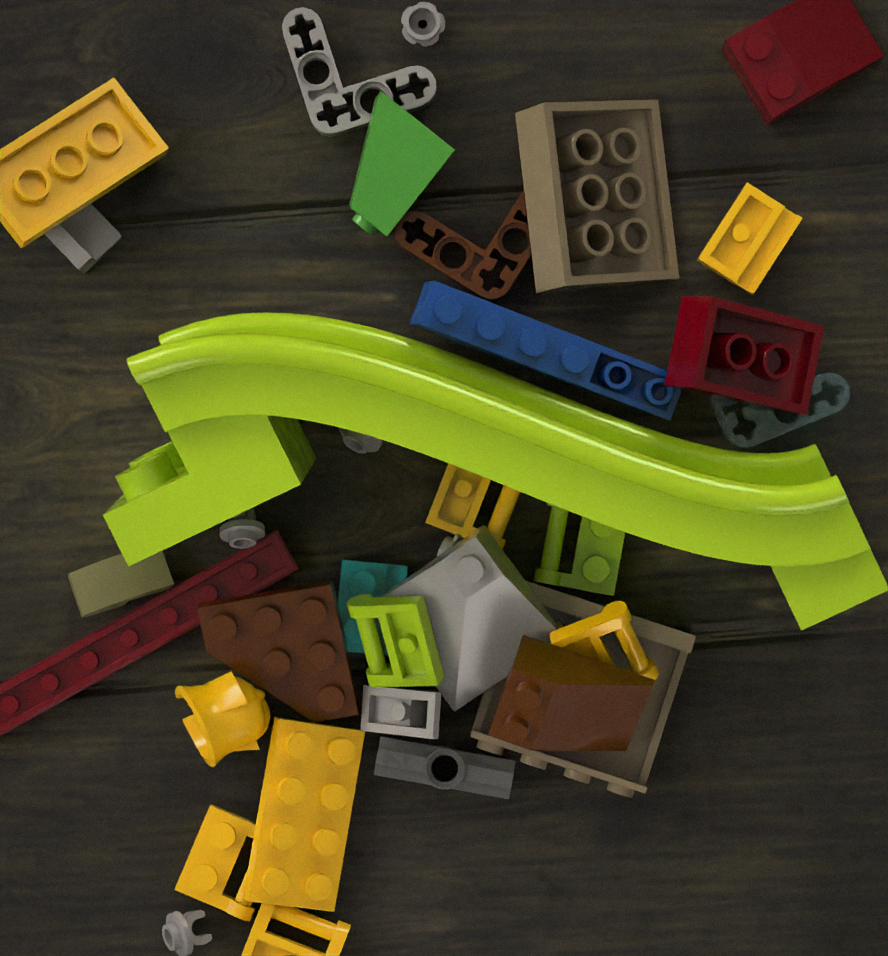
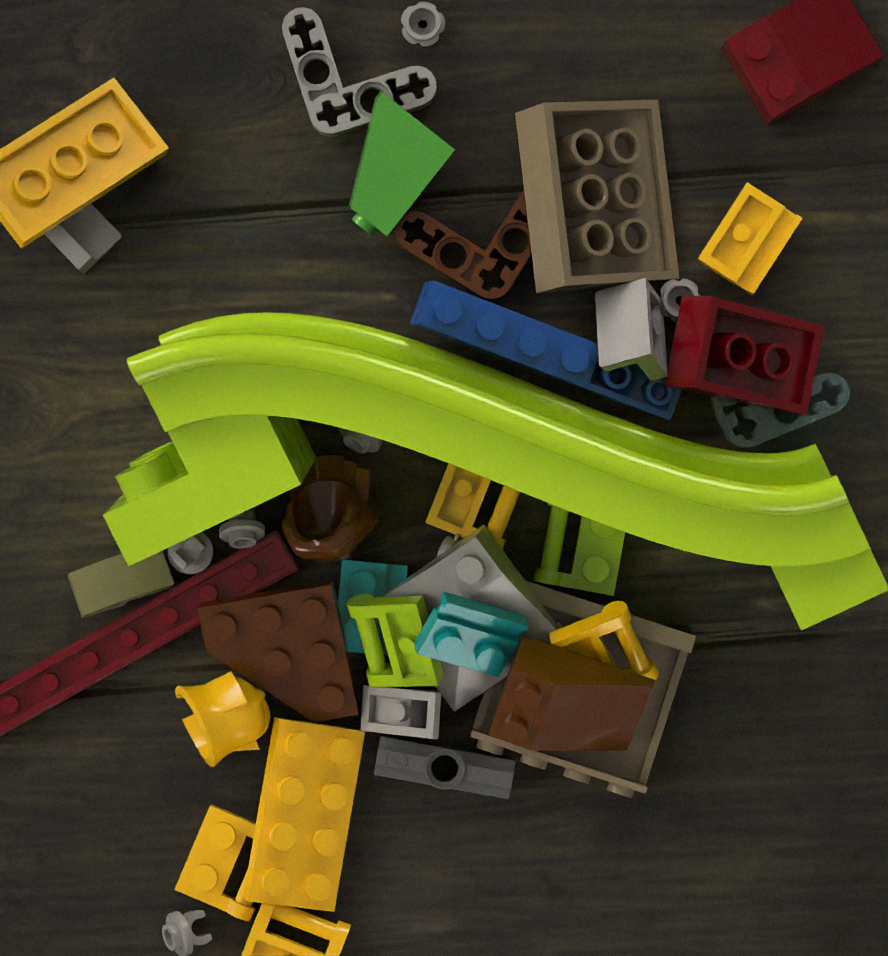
(192, 554): none -> light grey plate
(329, 510): none -> reddish brown hair
(471, 634): none -> teal plate
(631, 328): none -> light grey panel
(671, 291): none -> light grey plate

